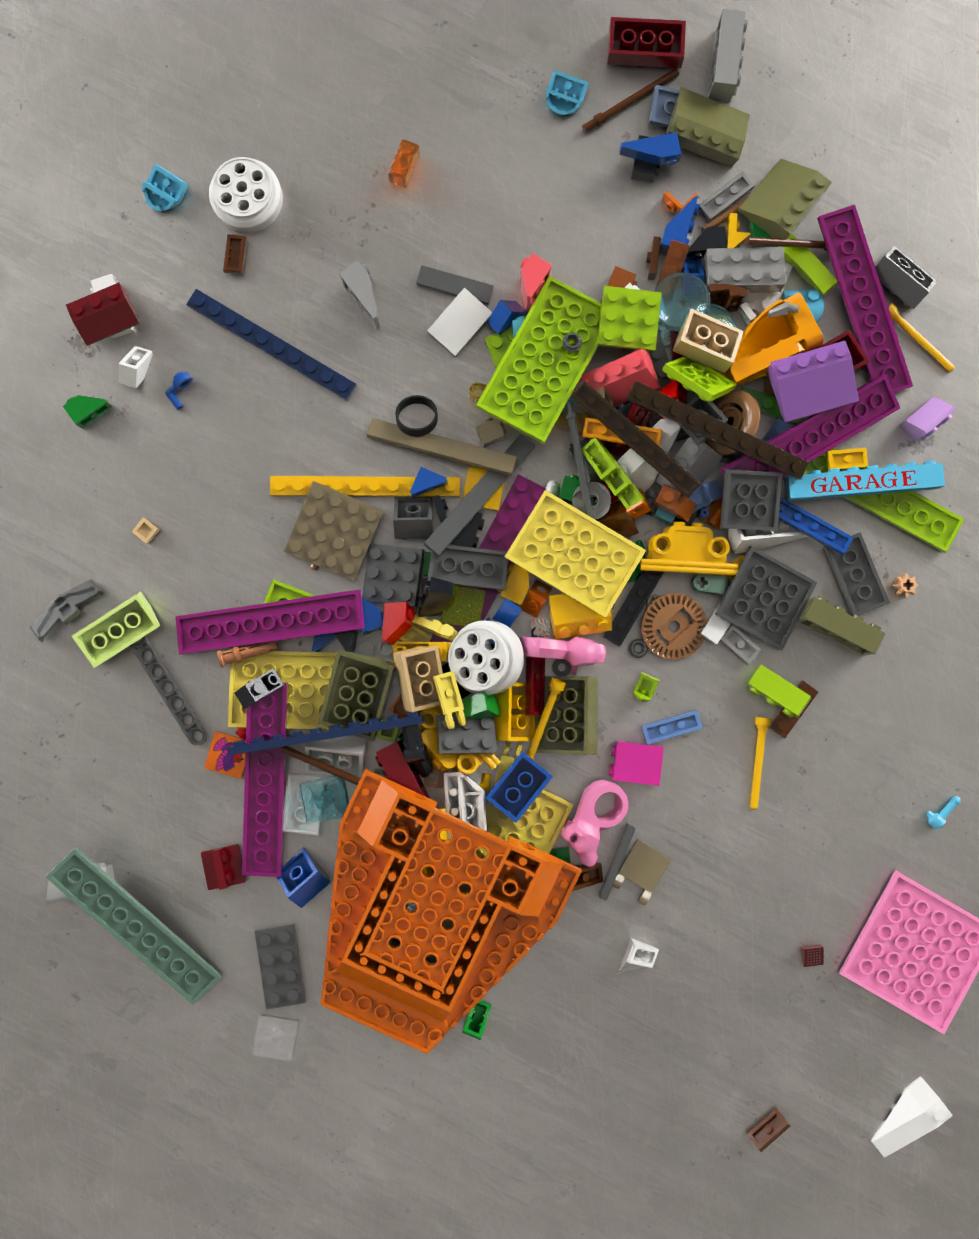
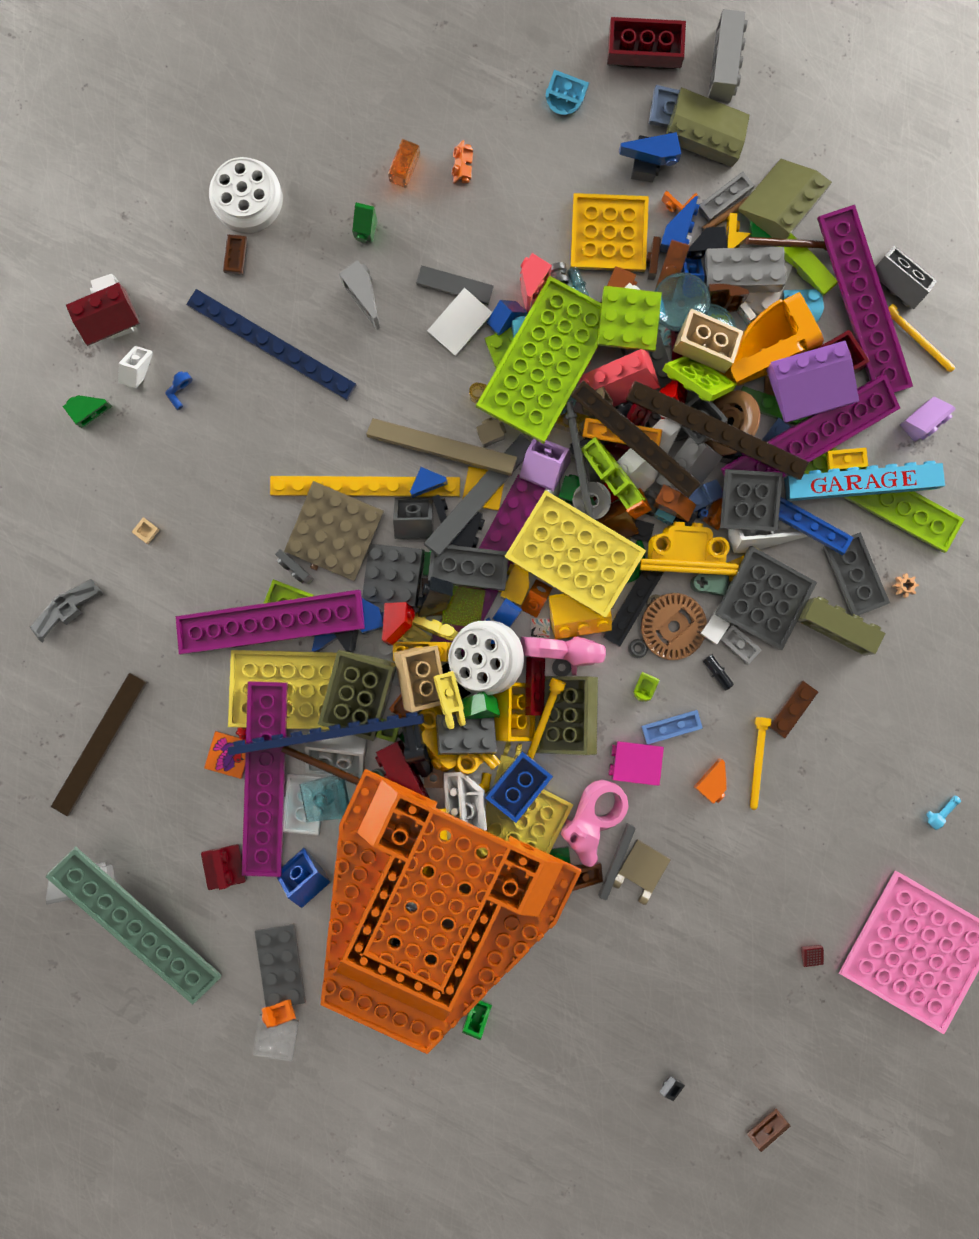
(98, 744): none -> dark brown tile
(116, 629): yellowish green slope -> none
(163, 189): medium azure slope -> none
(174, 694): dark grey beam -> none
(238, 654): nougat pin -> none
(258, 688): black slope -> none
(278, 1014): none -> orange bracket
(288, 563): none -> dark grey plate
(364, 222): none -> green slope
(416, 399): black tyre -> none
(462, 154): none -> orange hinge
(545, 464): none -> lavender slope
(559, 272): none -> dark grey wheel
(571, 337): dark grey plate -> none
(577, 280): none -> clear light blue axle
(601, 118): reddish brown bar -> none
(609, 232): none -> yellow plate
(638, 956): white slope -> none
(645, 531): none -> black plate
(671, 1088): none -> black plate
(713, 782): none -> orange slope
(718, 672): none -> black axle
(778, 692): lime brick -> none
(783, 309): light grey bar -> none
(911, 1118): white wedge -> none

